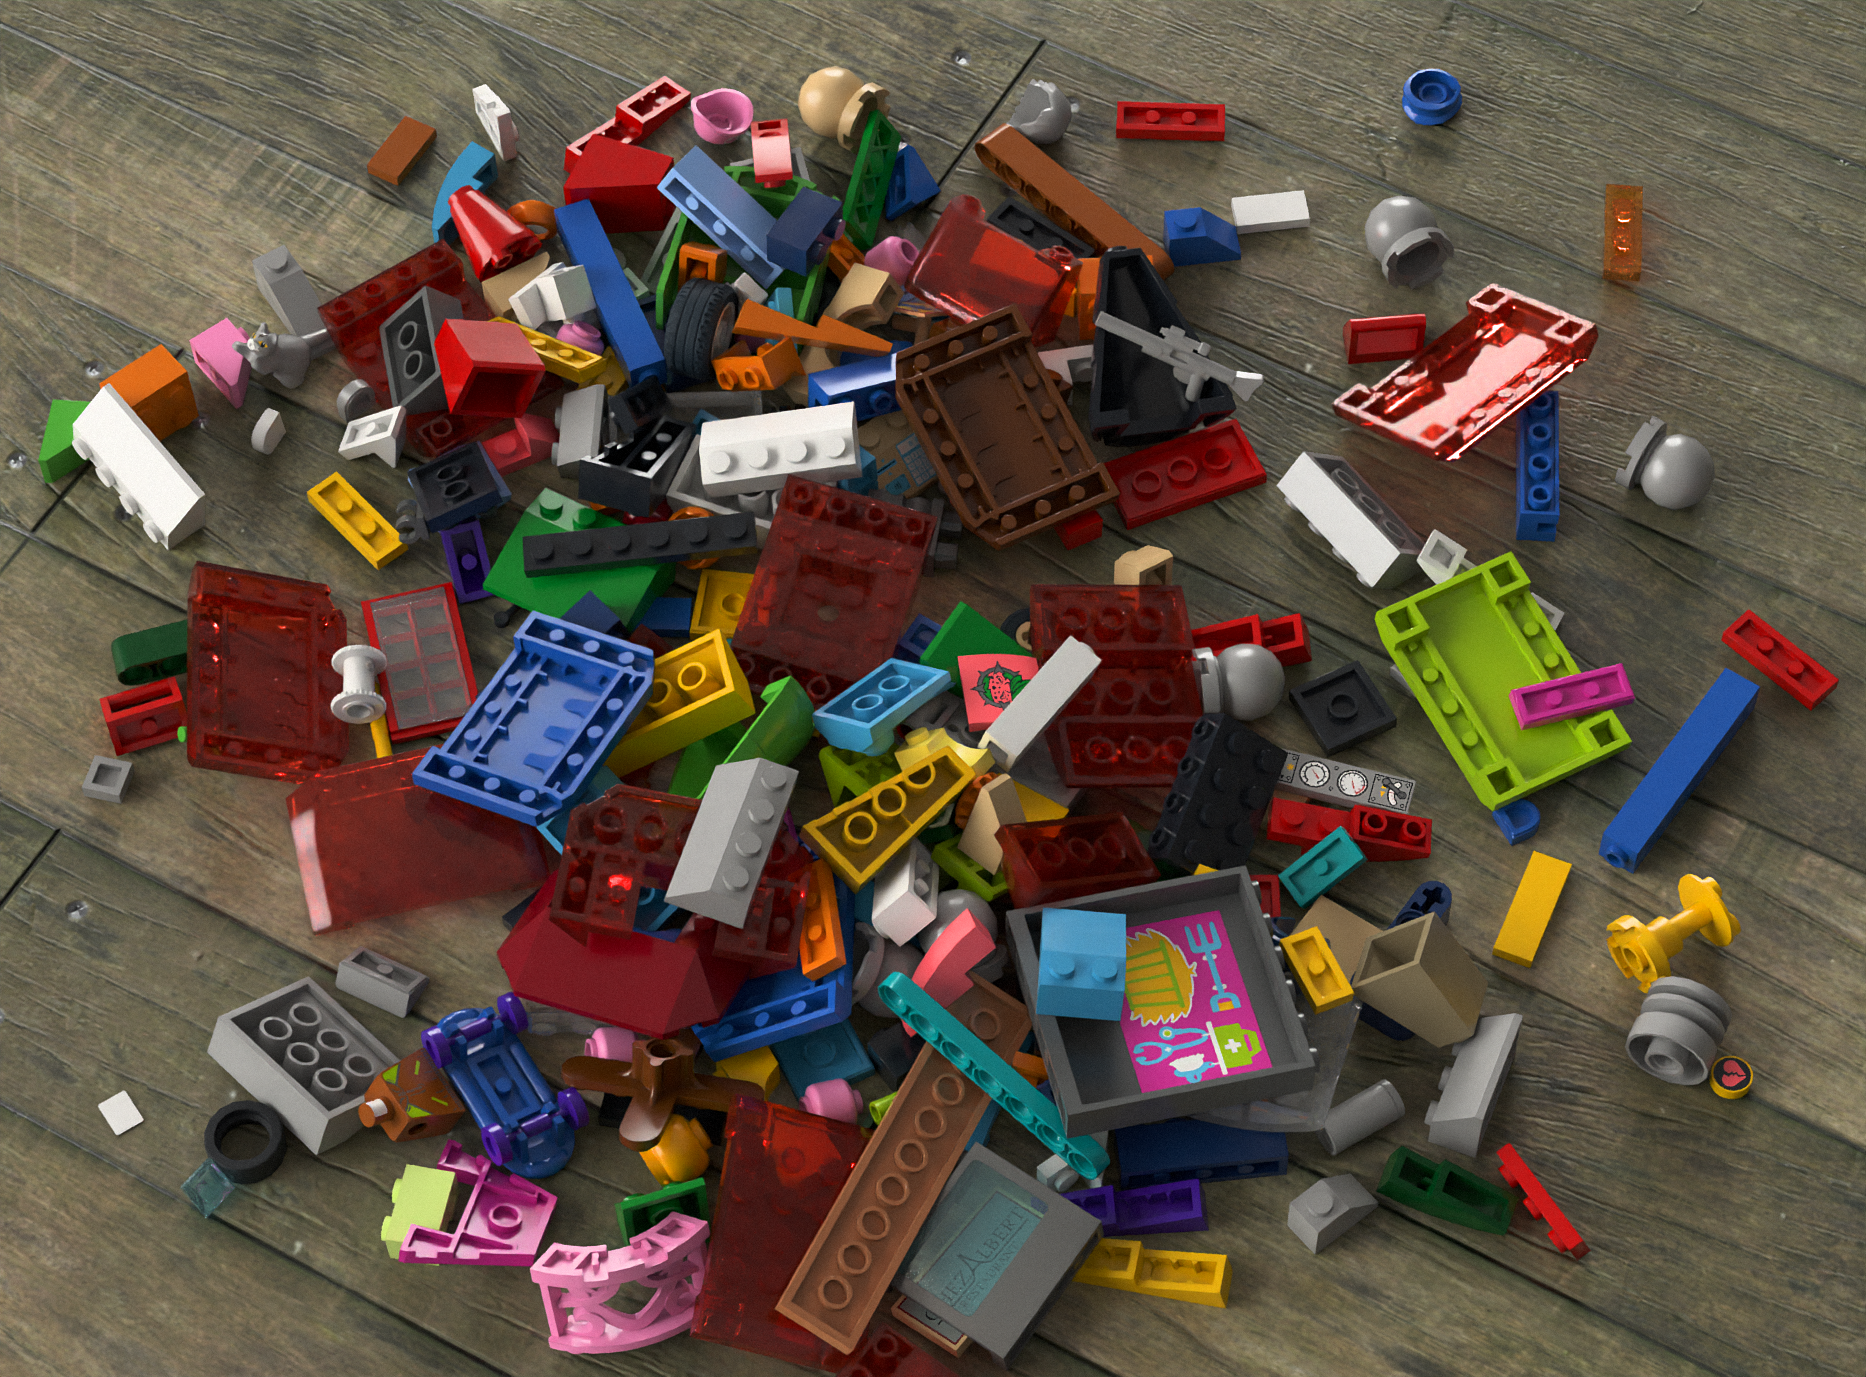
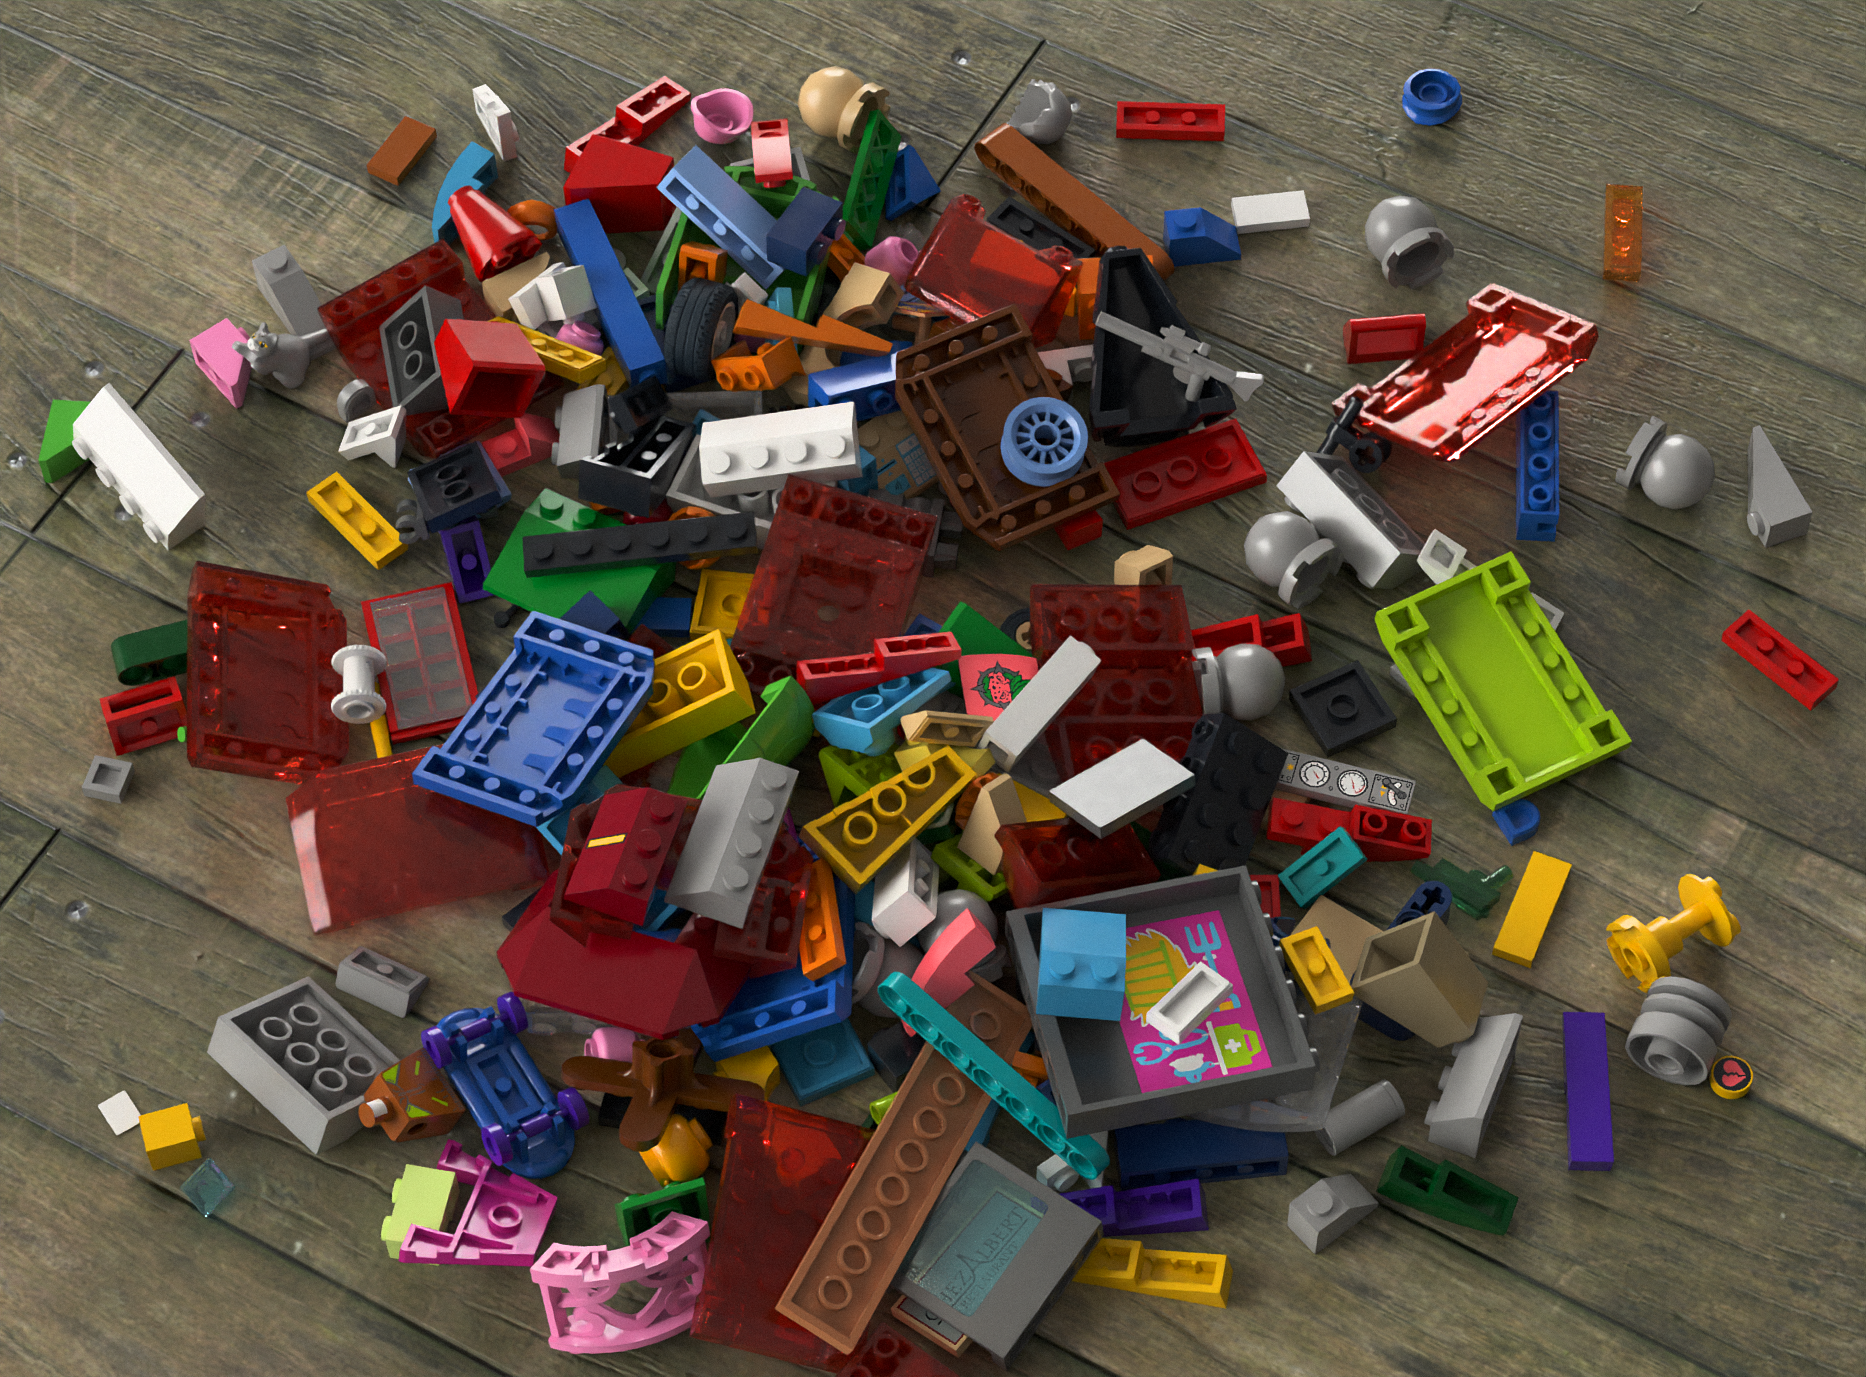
(157, 391): orange brick -> none
(171, 1136): none -> yellow brick
(239, 1114): black tyre -> none
(268, 432): white tile -> none
(627, 853): none -> dark red slope
(833, 1100): bright pink head -> none
(891, 659): none -> red slope
(945, 727): none -> tan slope
(1067, 445): none -> medium blue wheel
(1122, 788): none -> tile
(1189, 1002): none -> white tile
(1289, 555): none -> light grey tile
(1342, 432): none -> black piece
(1471, 892): none -> clear green piece
(1540, 1203): red plate -> none
(1571, 696): dark pink tile -> none
(1587, 1092): none -> dark purple slope
(1678, 771): blue brick -> none
(1774, 501): none -> light grey slope

